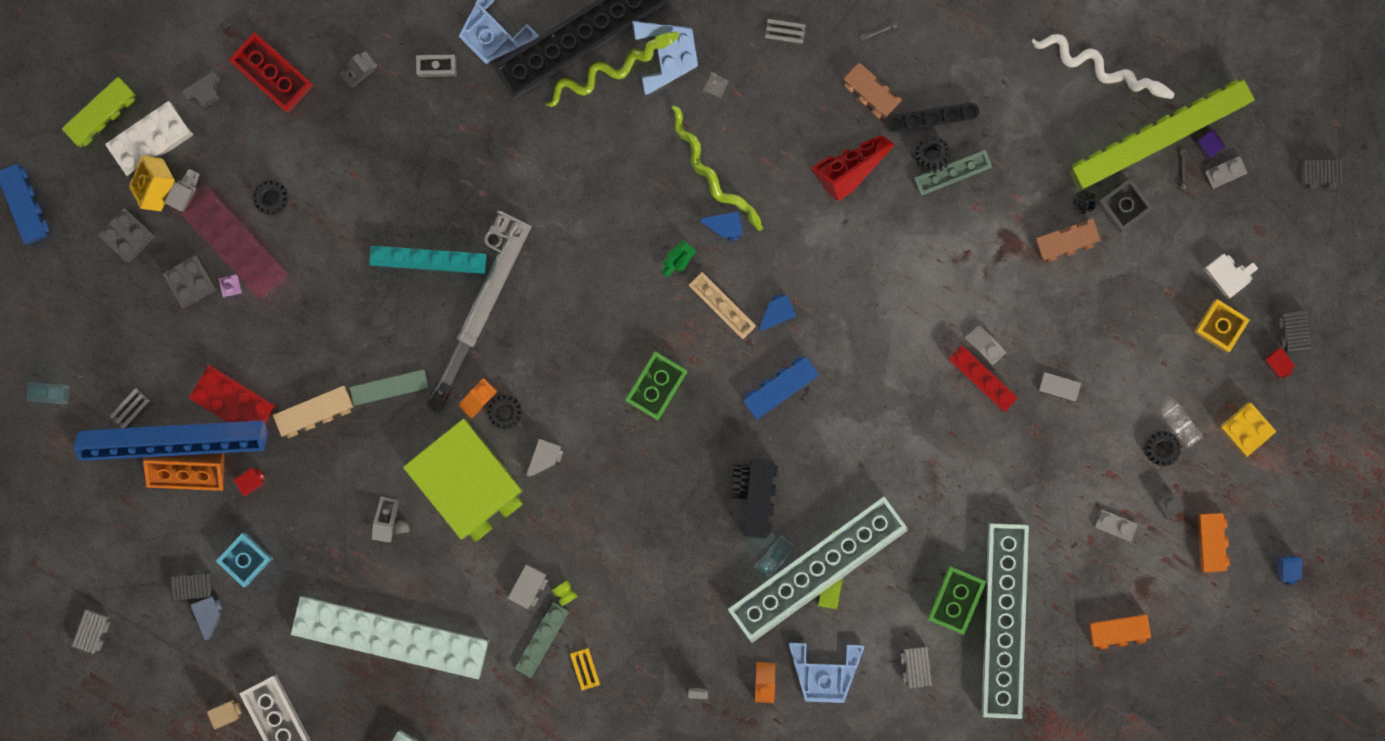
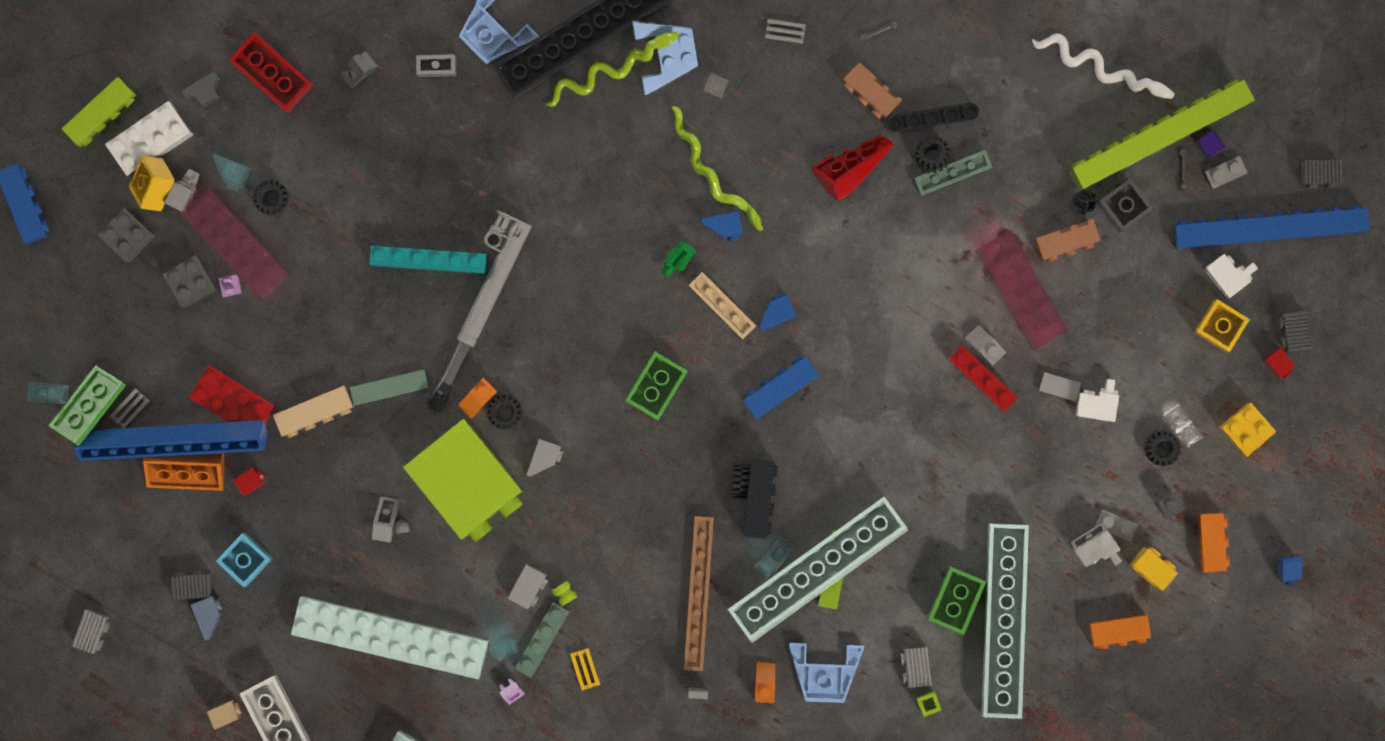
(87, 405): none -> bright green plate
(232, 173): none -> clear light blue slope
(504, 647): none -> clear light blue slope
(511, 692): none -> lavender tile
(698, 593): none -> medium nougat plate
(928, 703): none -> lime brick
(1021, 290): none -> clear pink brick
(1095, 545): none -> light grey hinge
(1101, 406): none -> white hinge
(1153, 569): none -> yellow brick
(1271, 228): none -> blue brick

